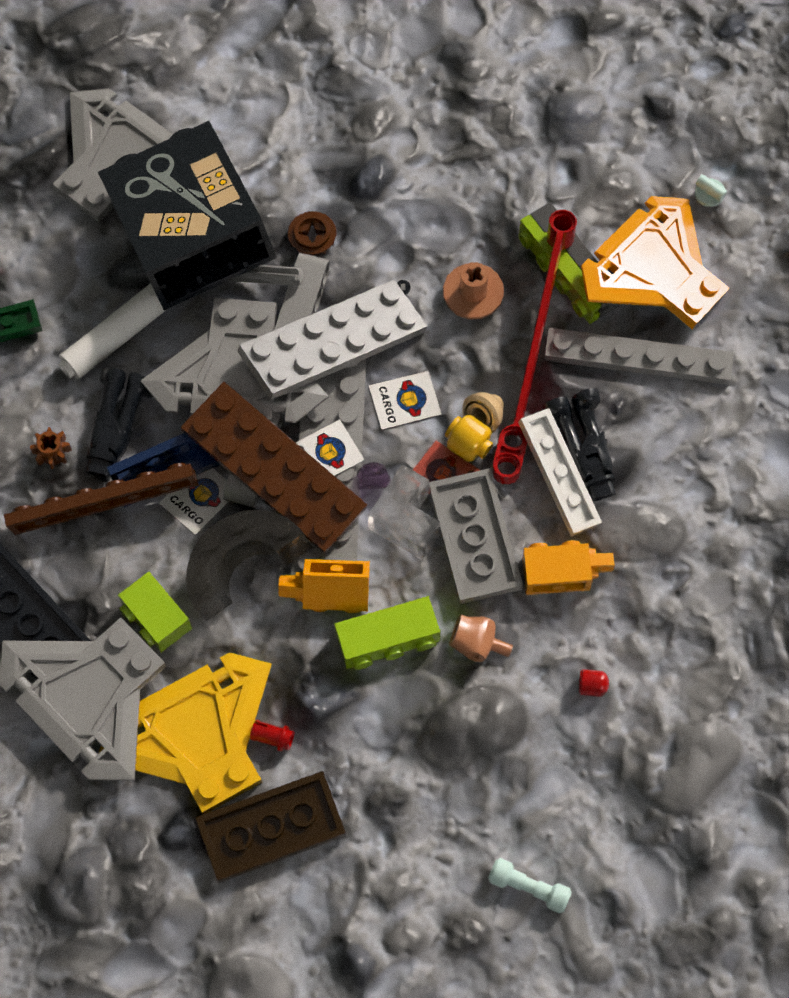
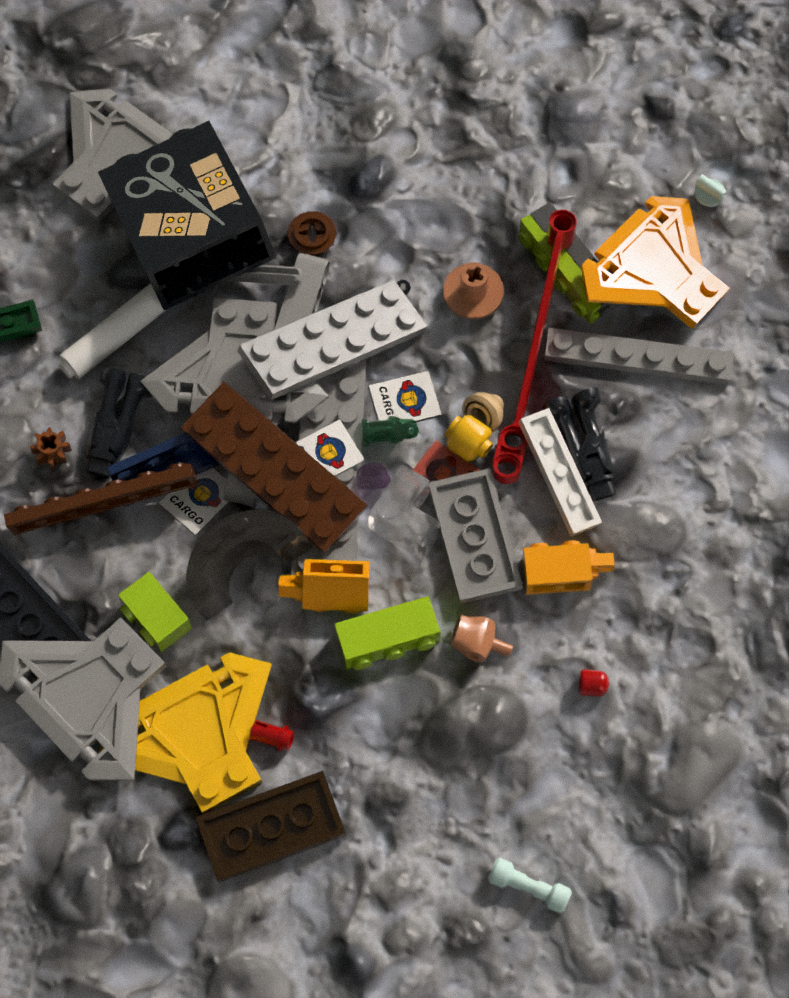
(390, 430): none -> clear green piece

